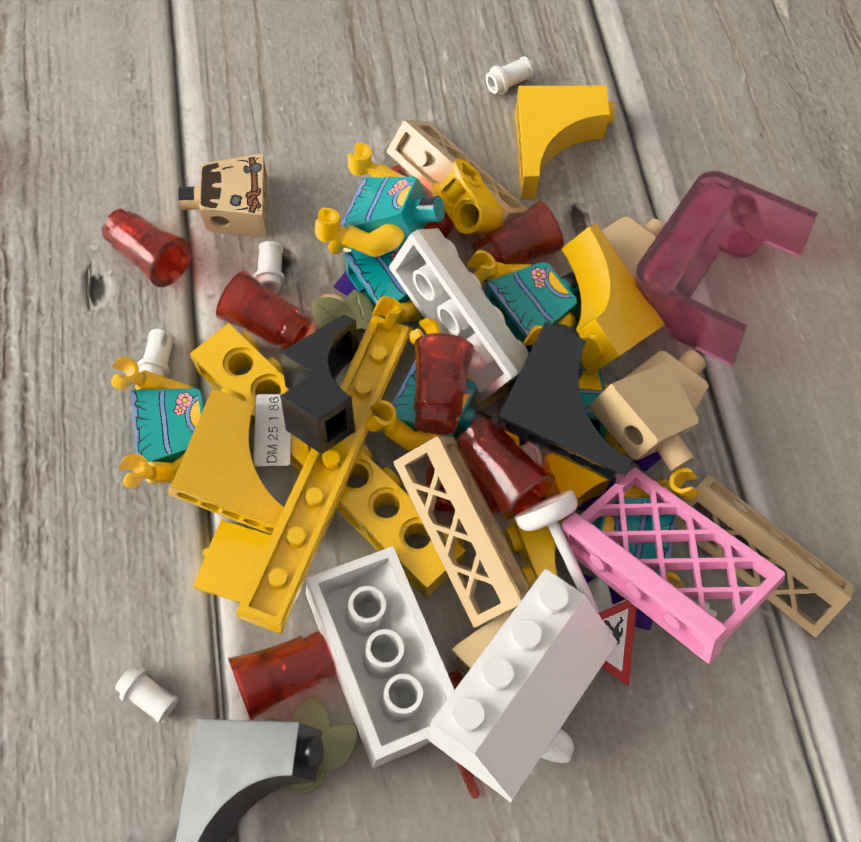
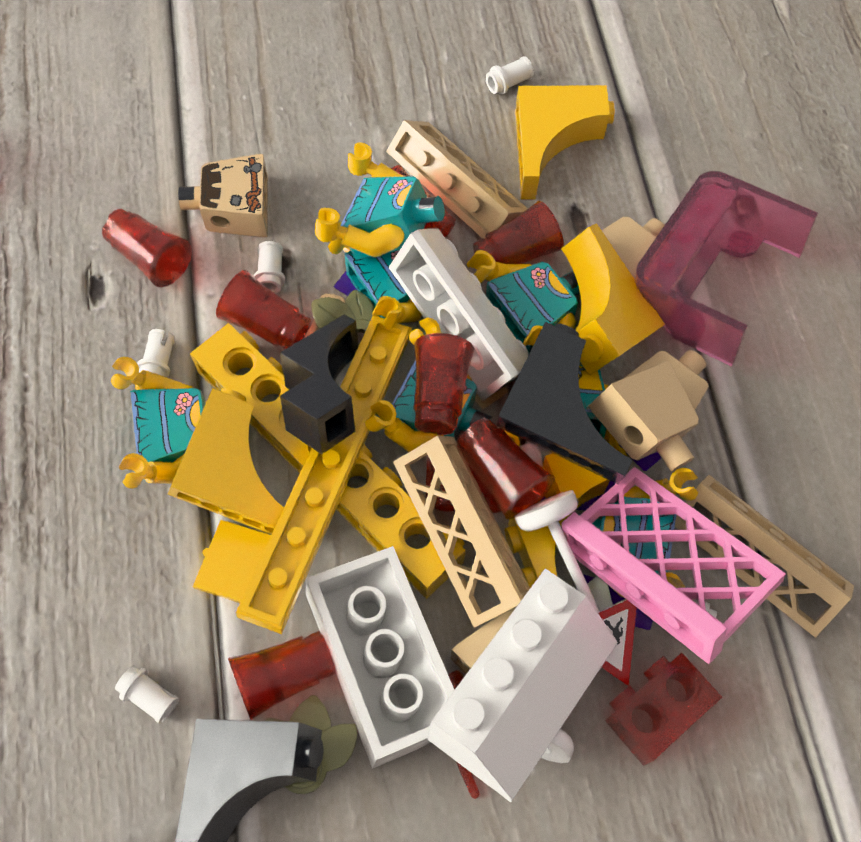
(271, 439): white sticker -> none
(464, 195): yellow piece -> none
(668, 715): none -> clear red brick

